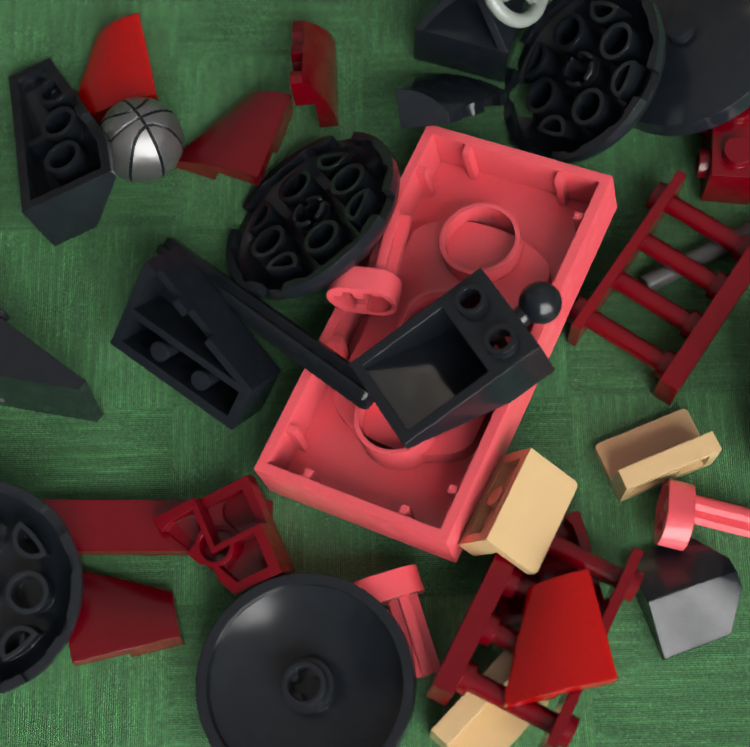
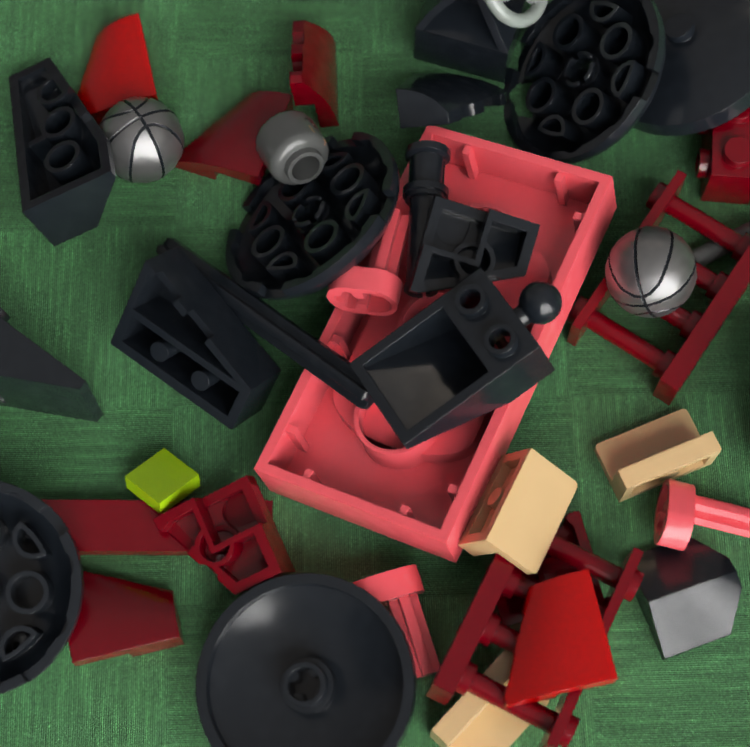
(162, 481): none -> lime tile
(292, 147): none -> dark grey head
(426, 181): none -> black pin
(464, 239): none -> black slope
(651, 271): none -> flat silver piece

